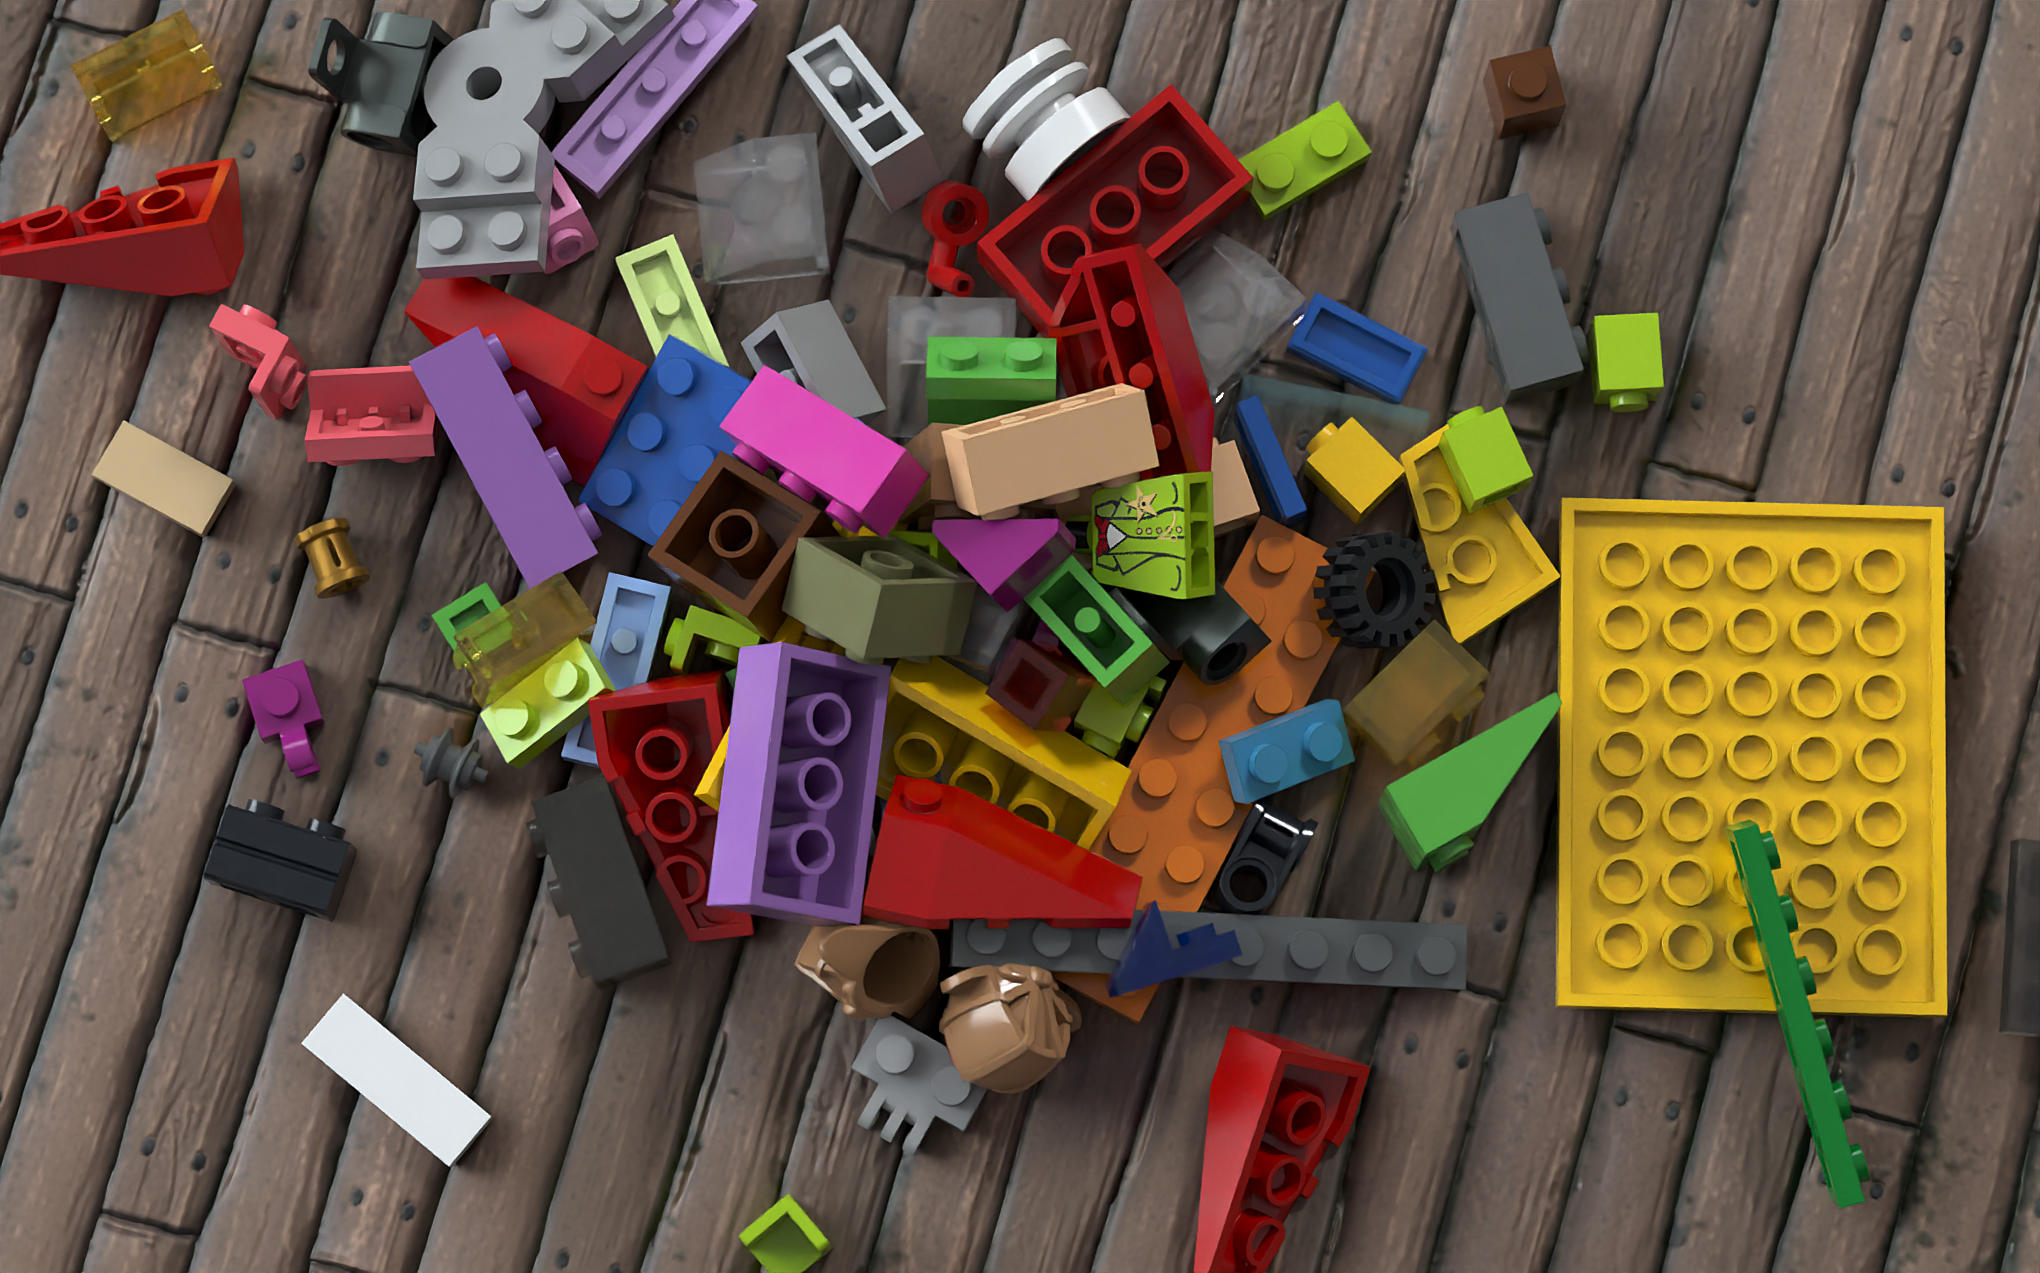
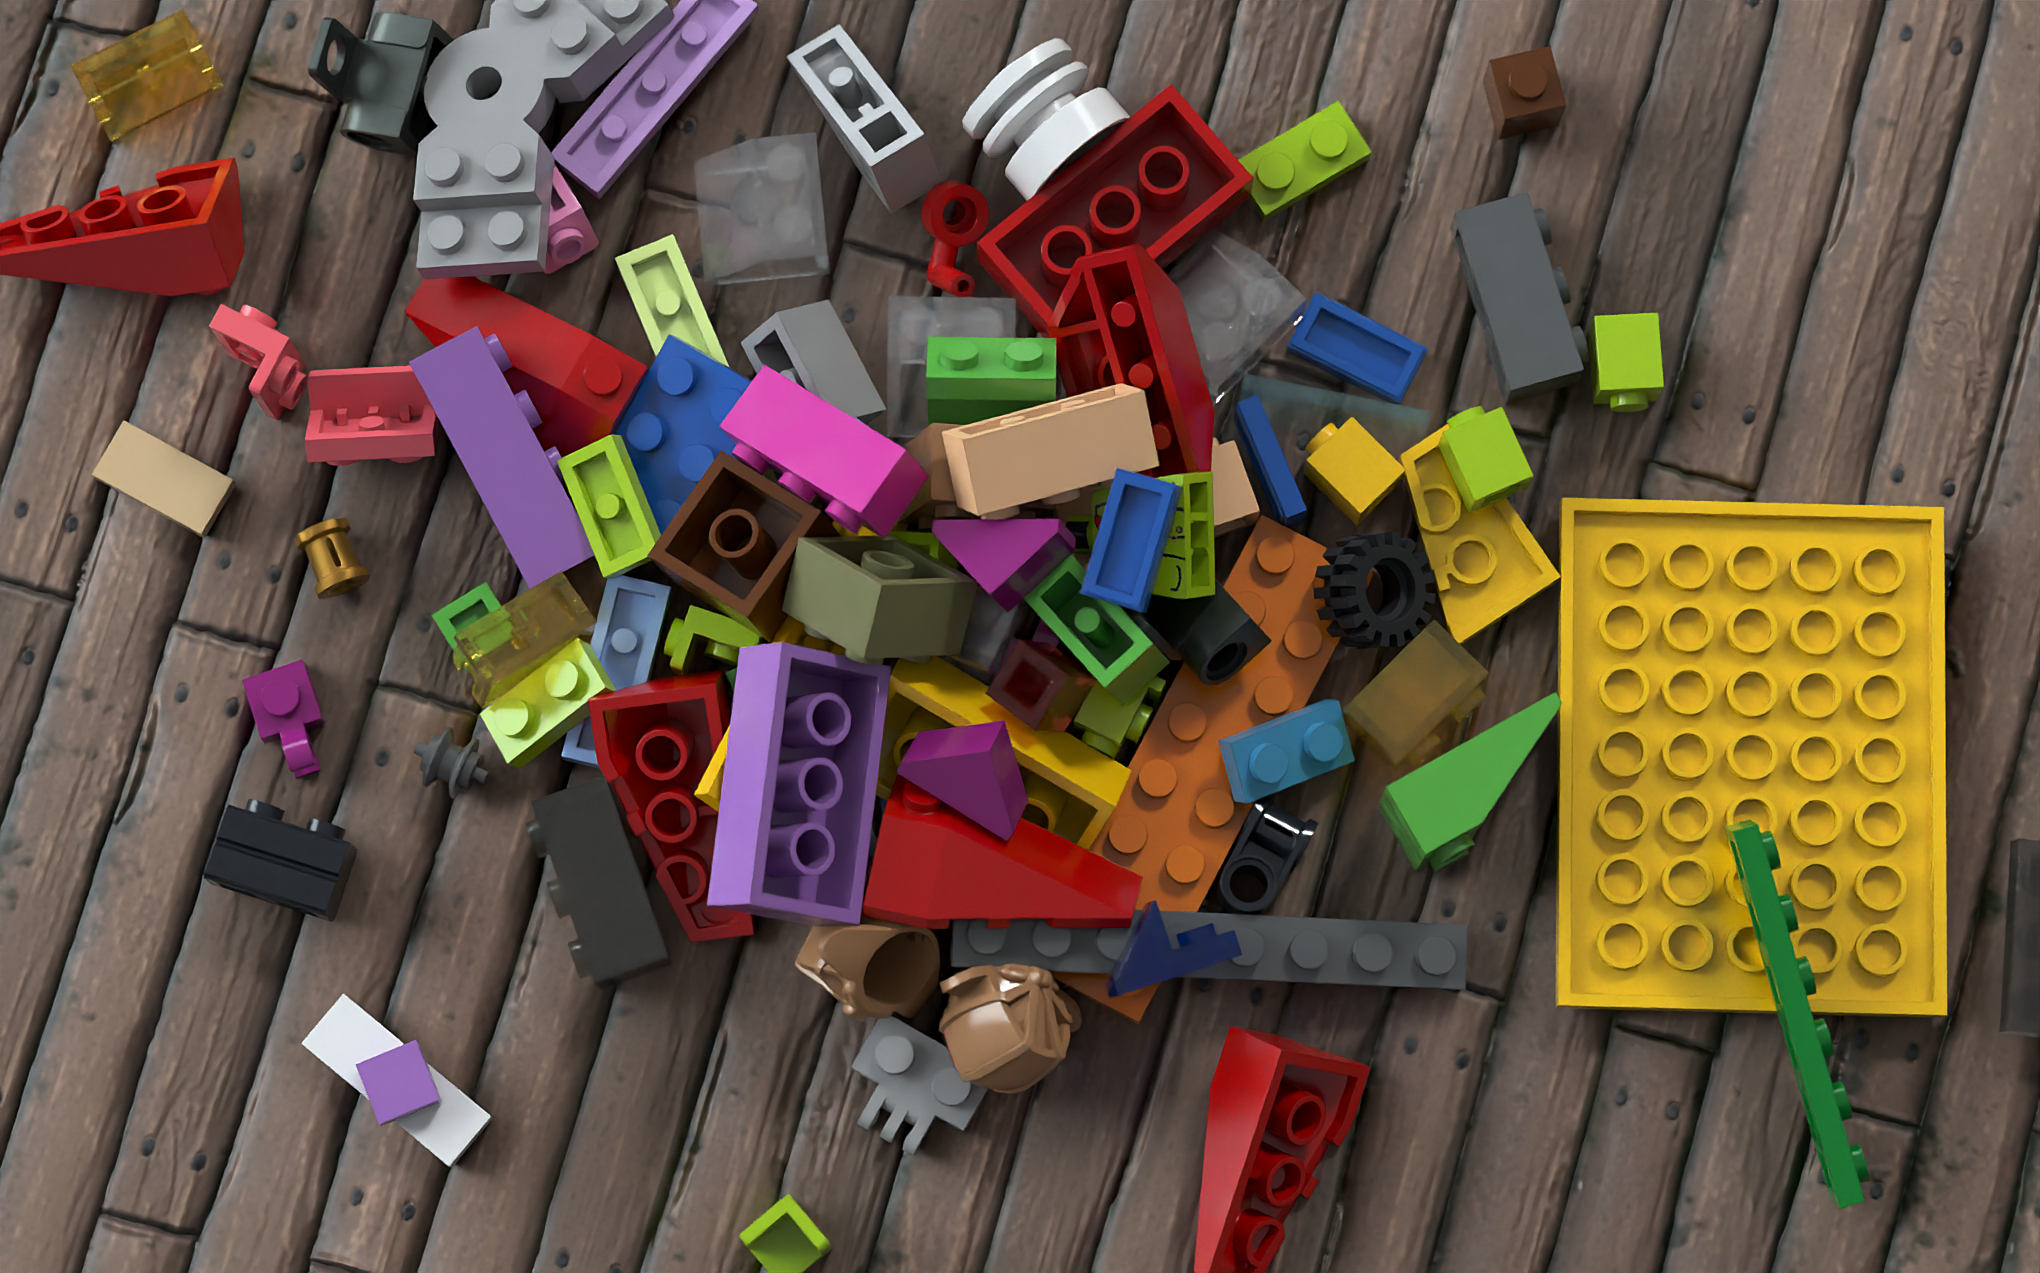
(398, 1083): none -> medium lavender tile
(611, 505): none -> lime plate
(971, 772): none -> magenta slope
(1131, 540): none -> blue tile

